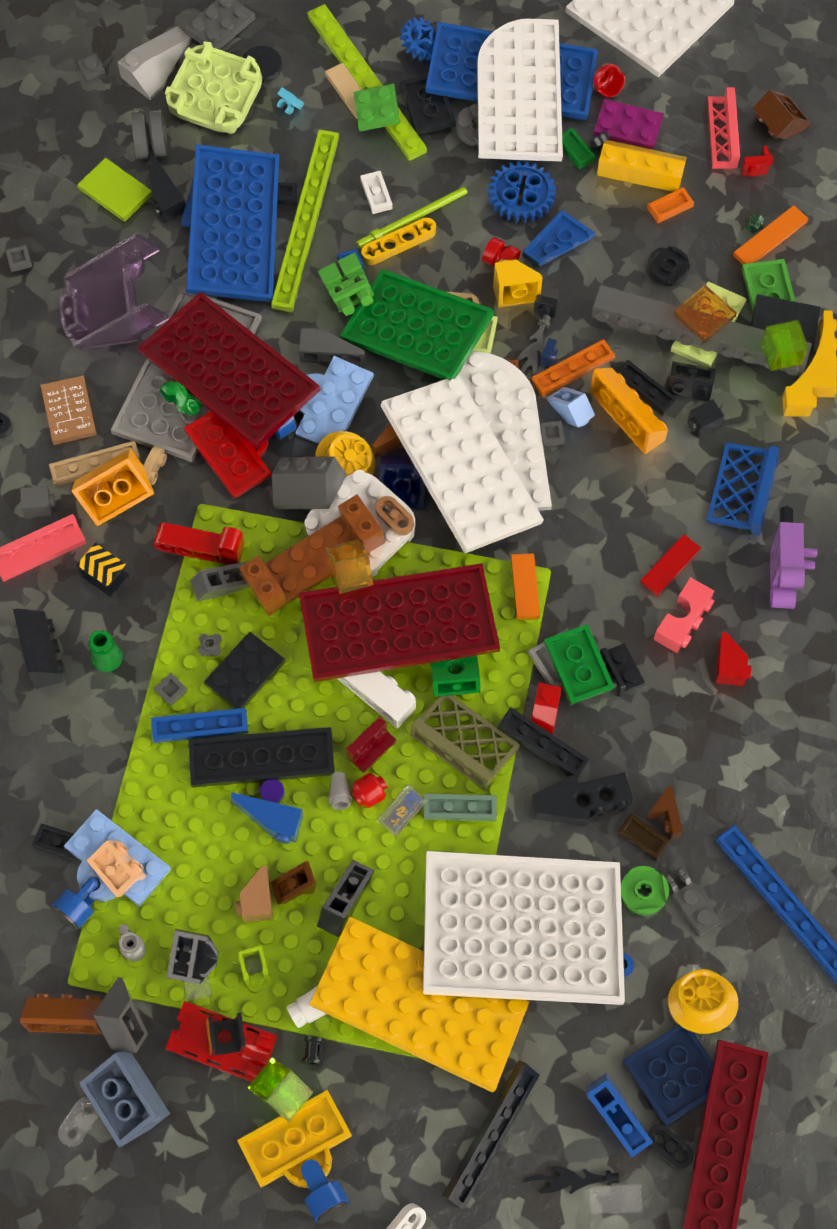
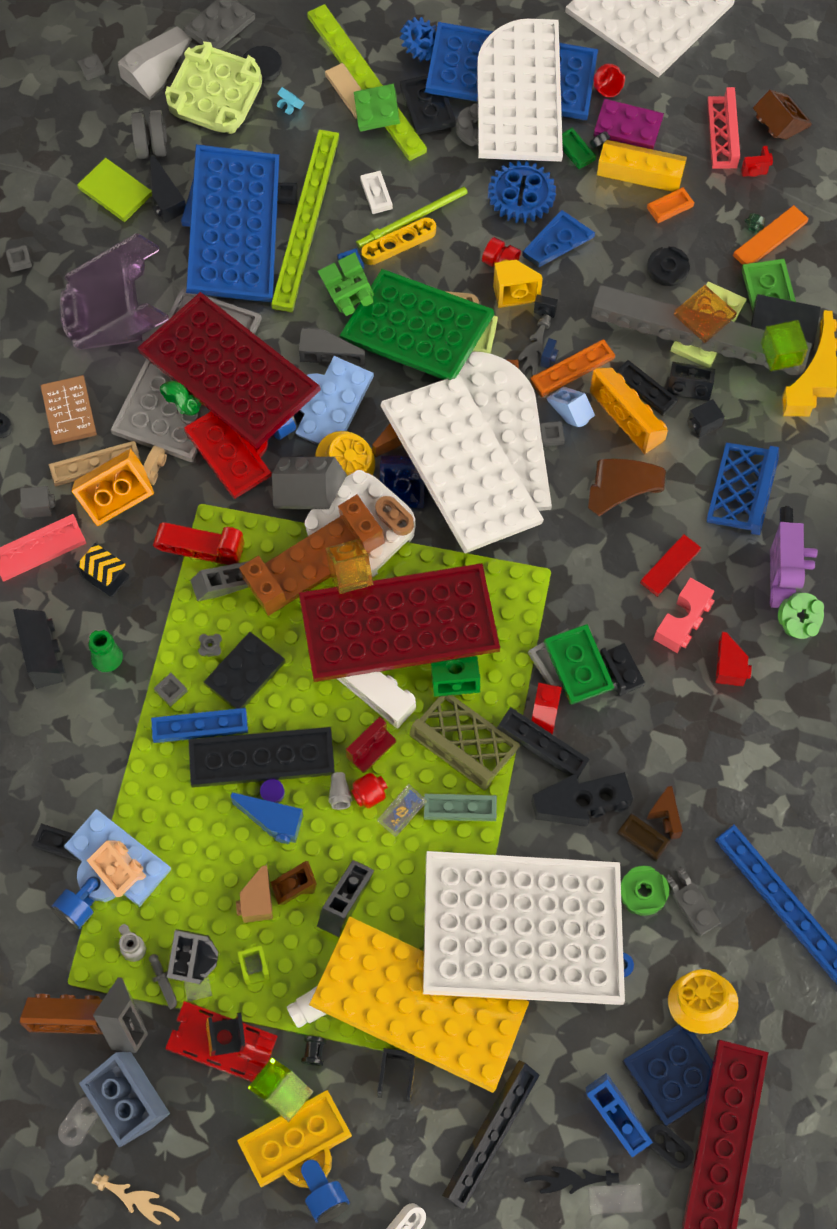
(139, 1198): none -> tan piece
(163, 981): none -> dark grey piece
(396, 1054): none -> black piece
(525, 586): orange tile -> none
(621, 480): none -> reddish brown panel
(813, 617): none -> plate

